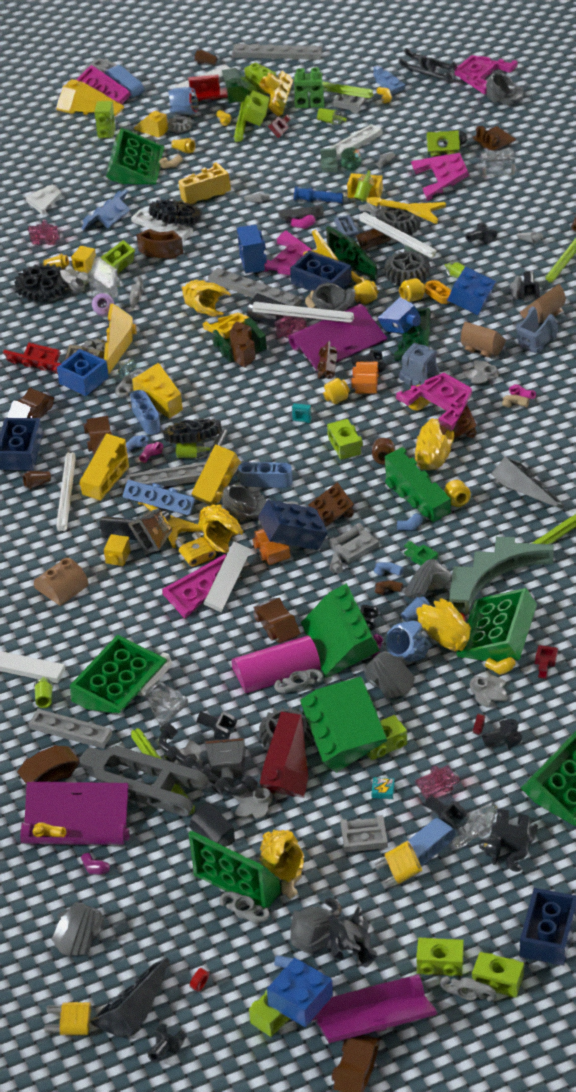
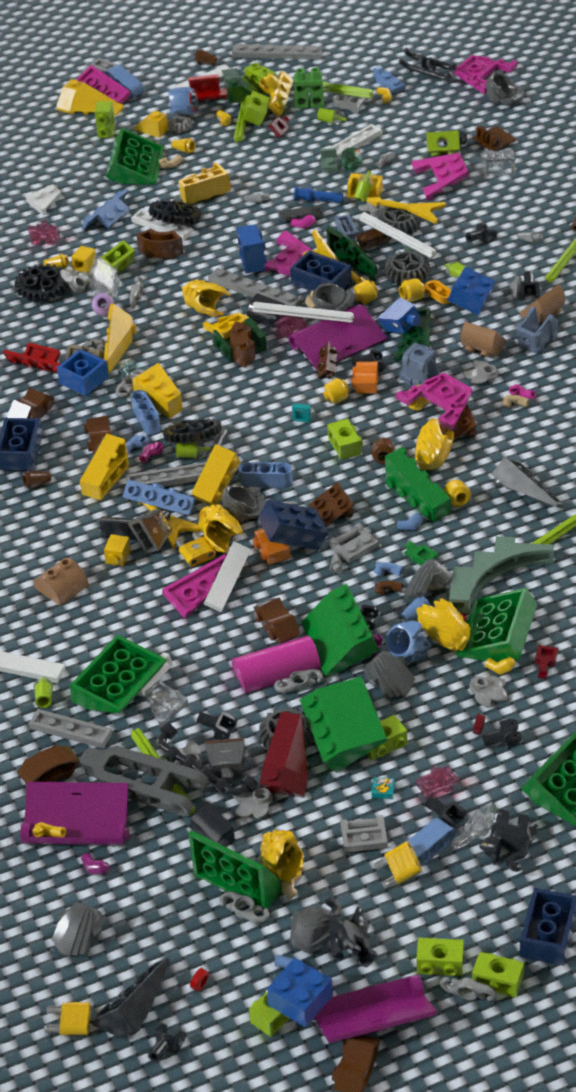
(66, 490): white axle -> none

